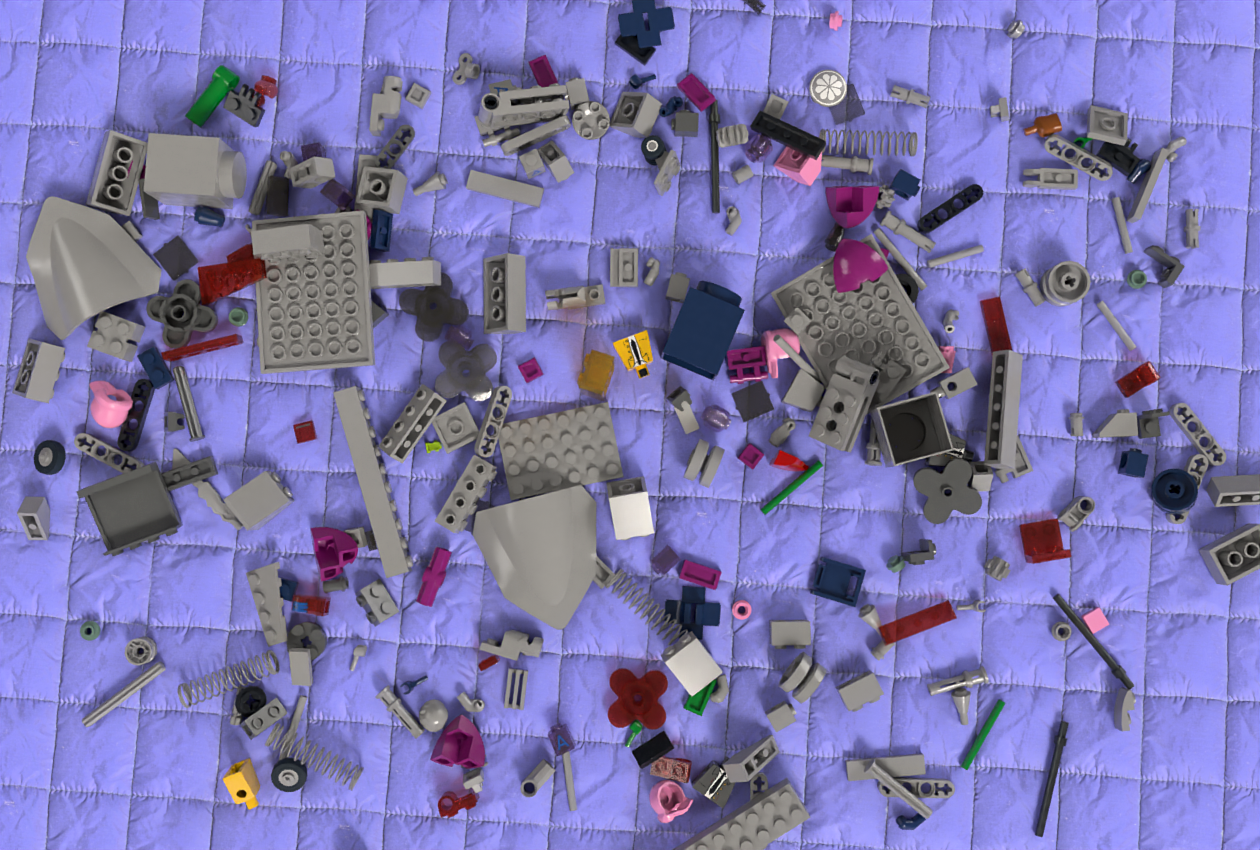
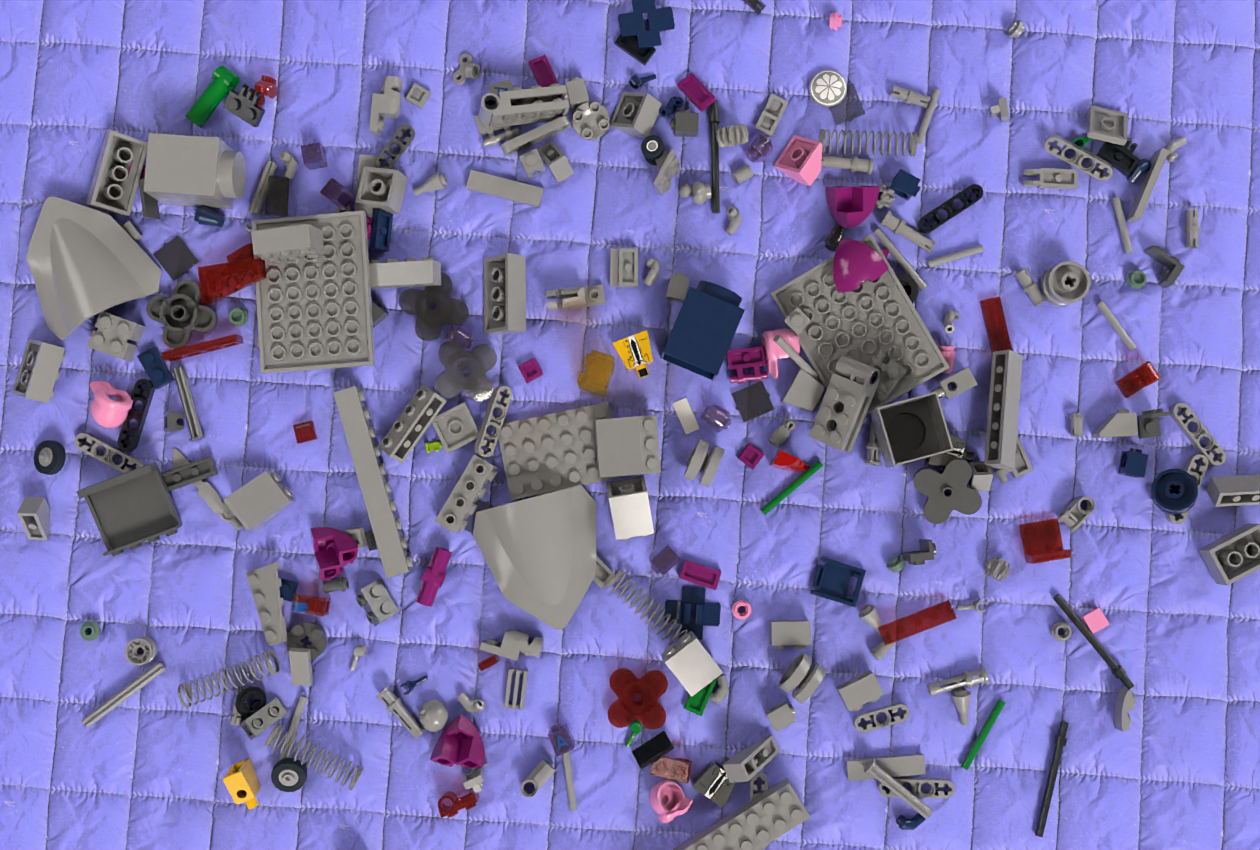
(312, 172): light grey brick -> none
(627, 446): none -> light grey slope
(678, 396): dark grey tile -> none
(700, 192): none -> light grey animal
(788, 135): black plate -> none
(893, 709): none -> light grey beam
(928, 114): none -> light grey bar
(1045, 126): dark orange piece -> none

